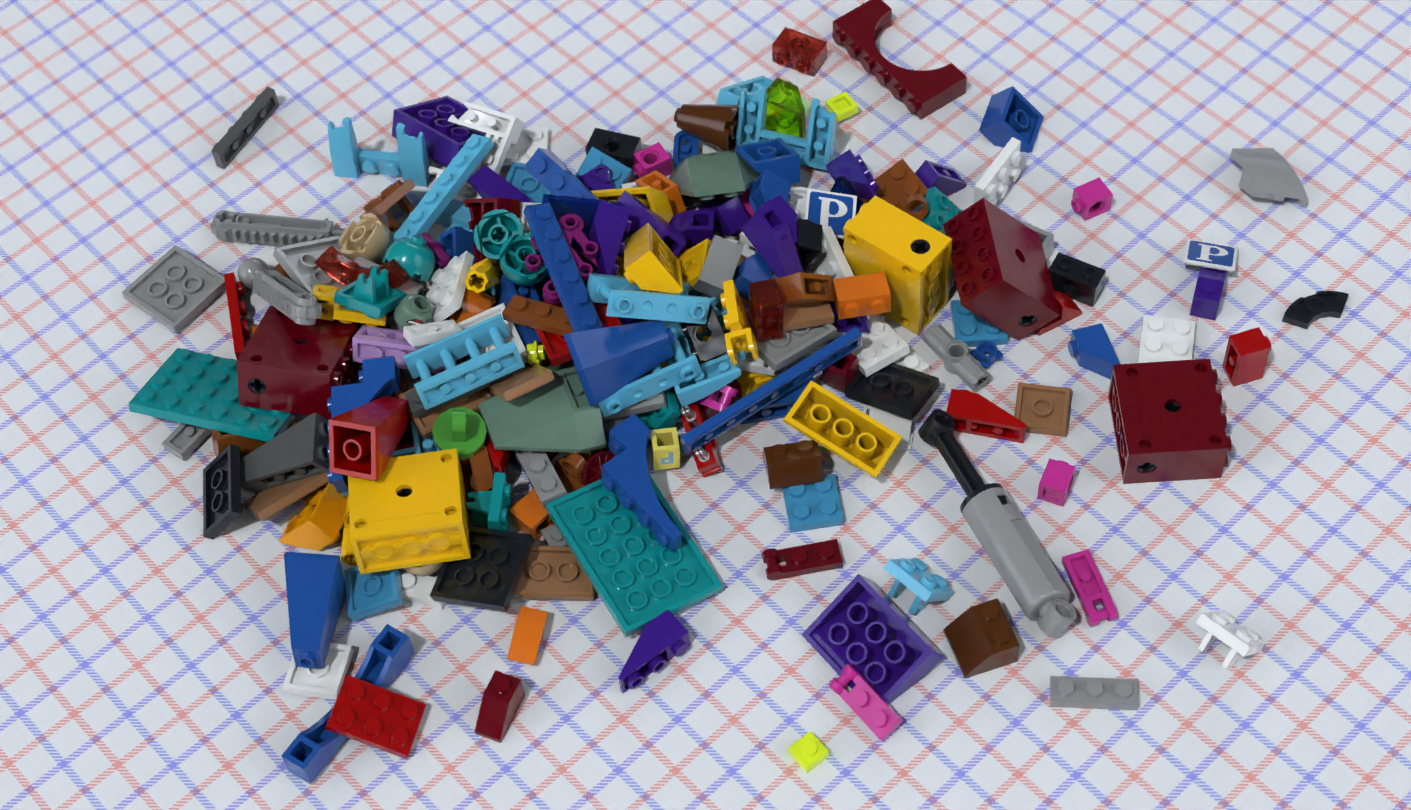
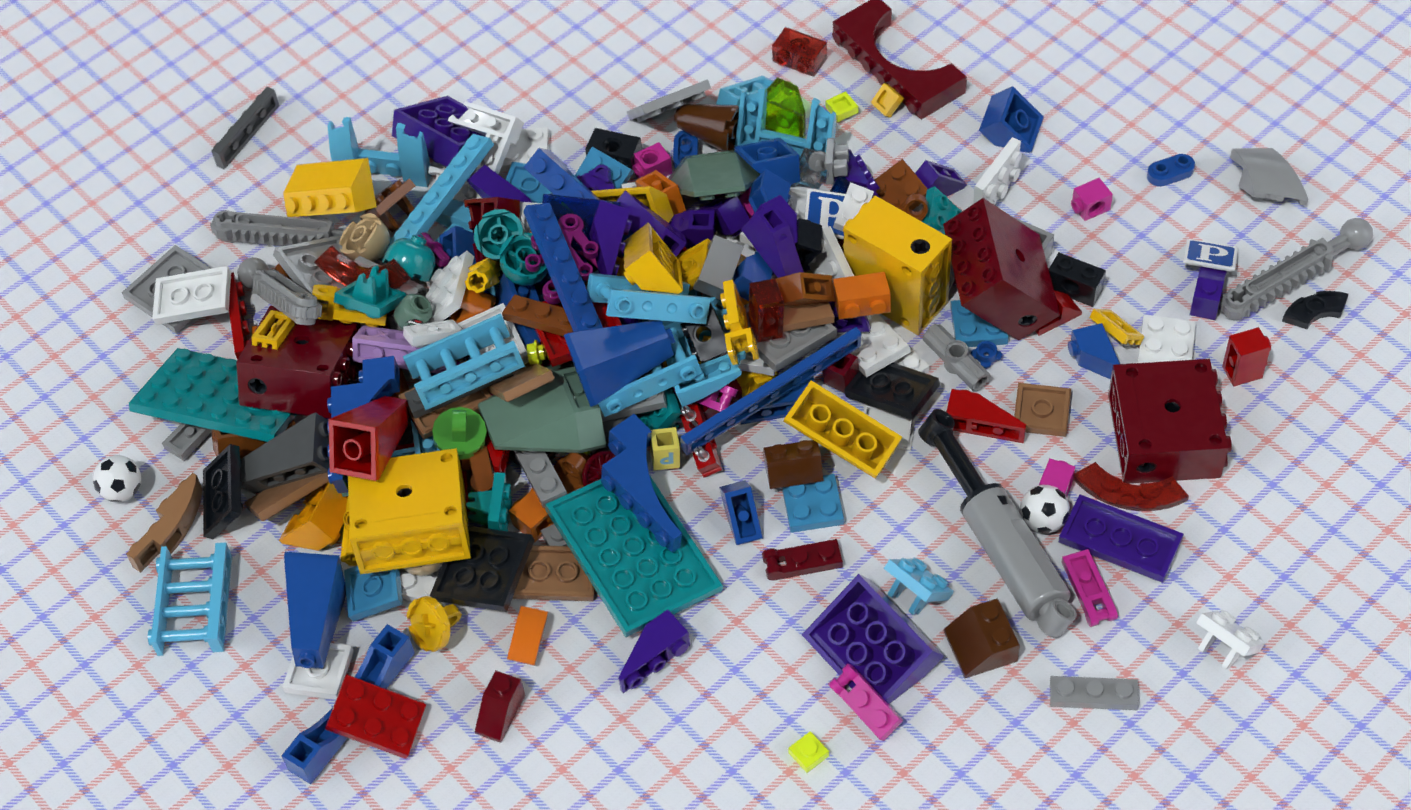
(116, 478): none -> white piece
(175, 520): none -> medium nougat slope
(192, 295): none -> white plate
(215, 609): none -> medium azure fence
(278, 330): none -> yellow tile
(330, 188): none -> yellow slope
(431, 622): none -> yellow tile
(669, 101): none -> light grey plate
(741, 512): none -> blue slope
(809, 177): none -> clear brick
(834, 160): none -> light grey hips
(852, 202): none -> white plate
(887, 100): none -> yellow plate
(1044, 508): none -> white piece
(1117, 326): none -> yellow tile
(1121, 538): none -> dark purple plate
(1127, 496): none -> clear red tile
(1173, 170): none -> blue plate
(1293, 270): none -> light grey gear

